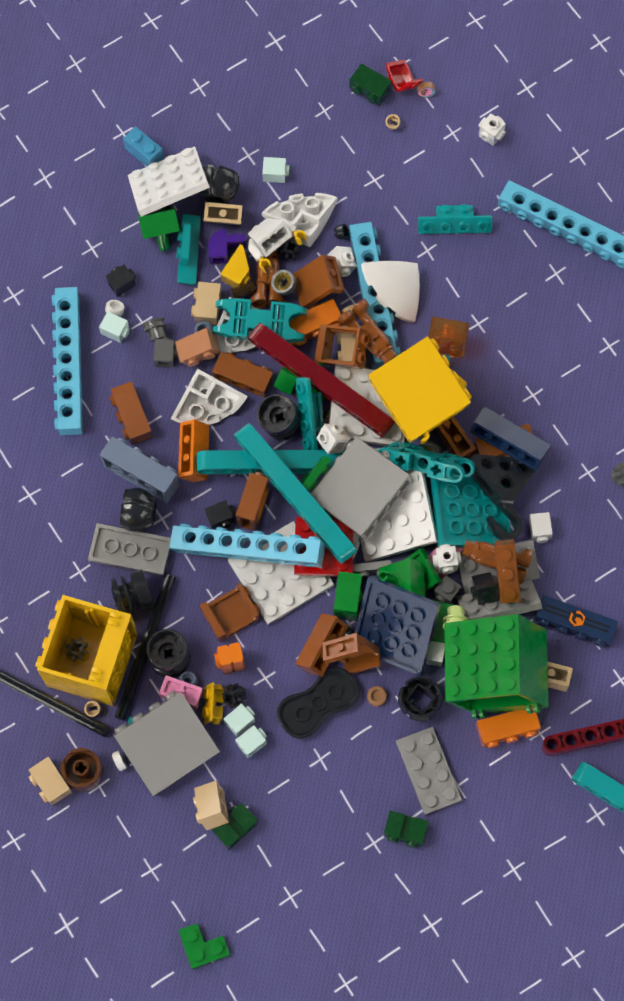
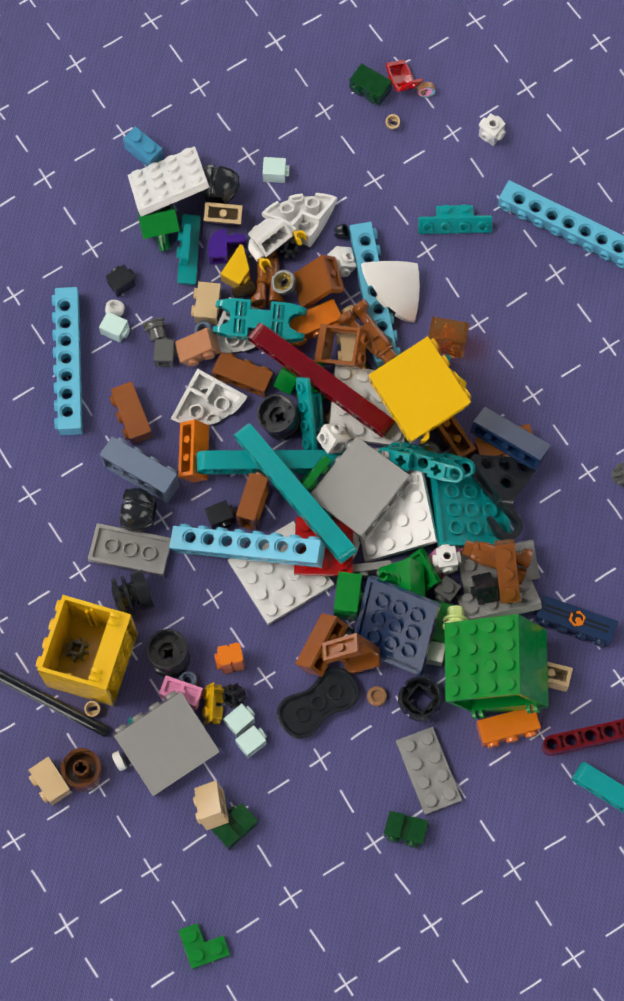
(142, 654): black axle -> none
(230, 612): dark orange panel -> none
(540, 527): white brick -> none

